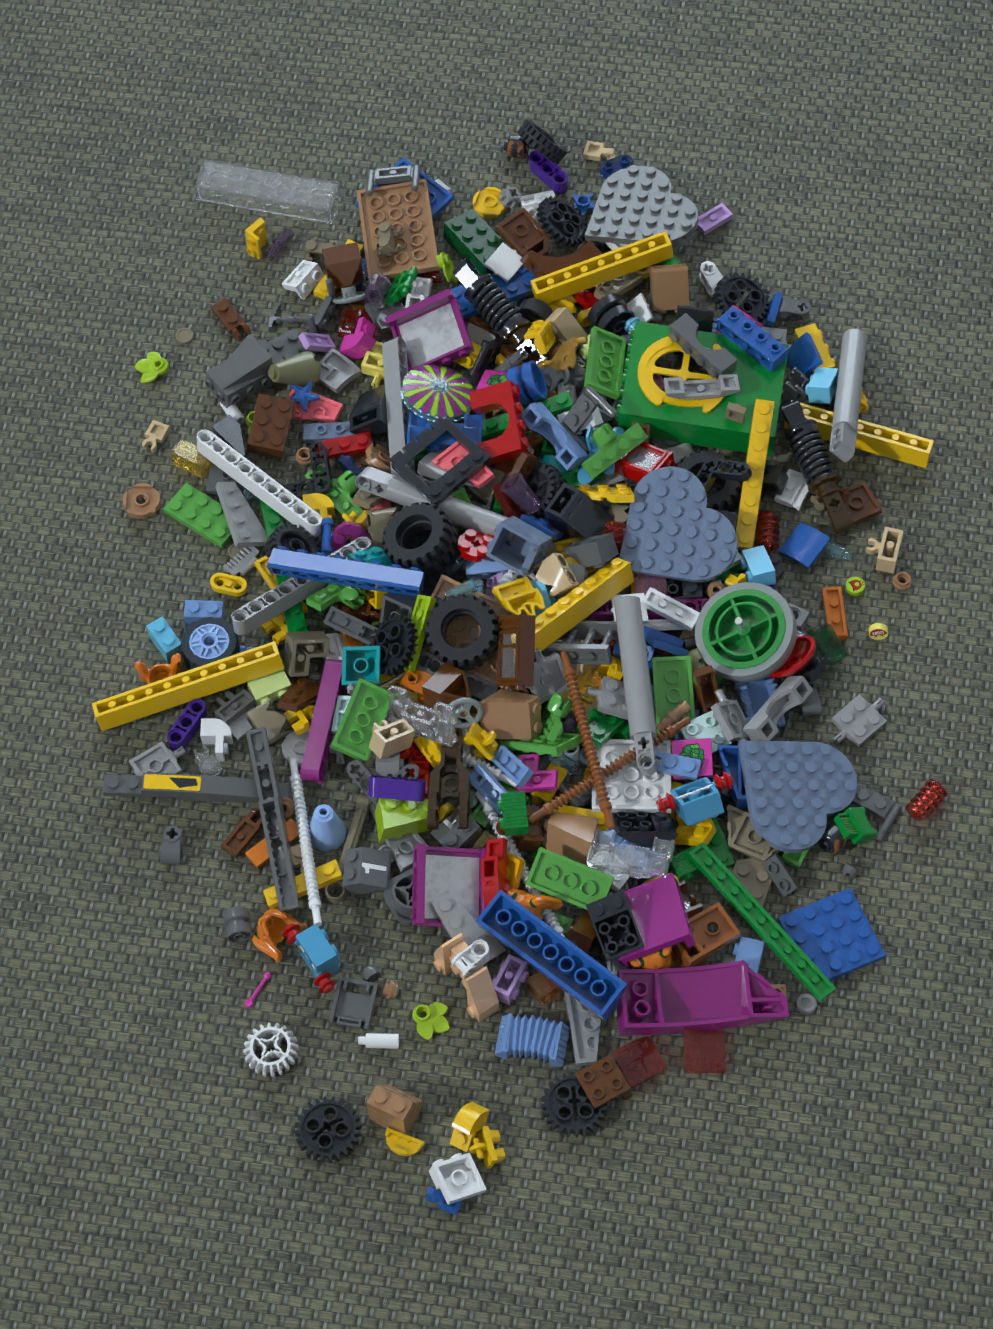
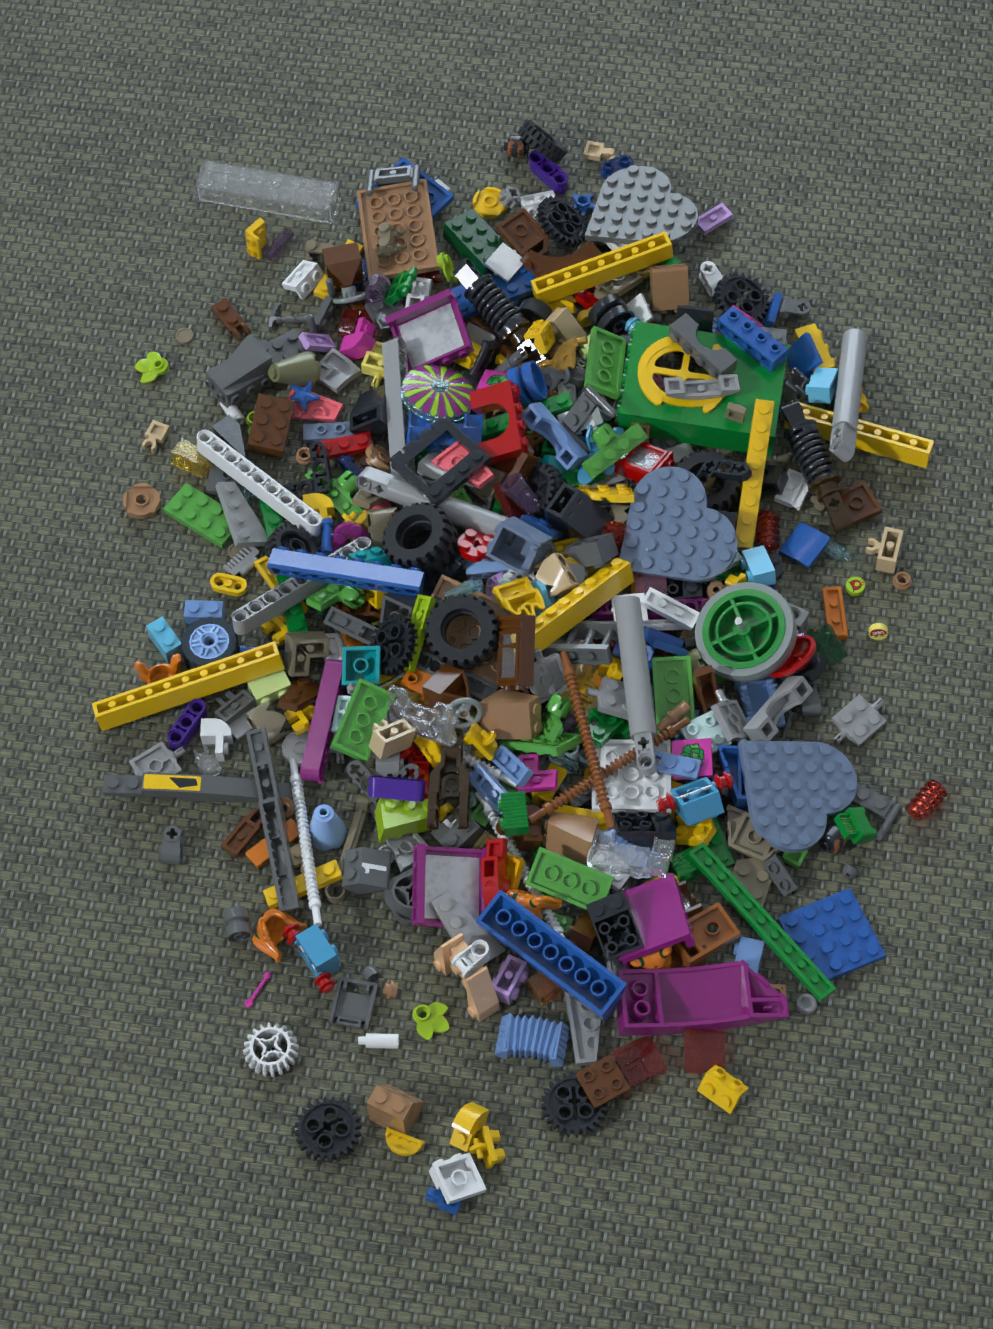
(722, 1088): none -> yellow bracket

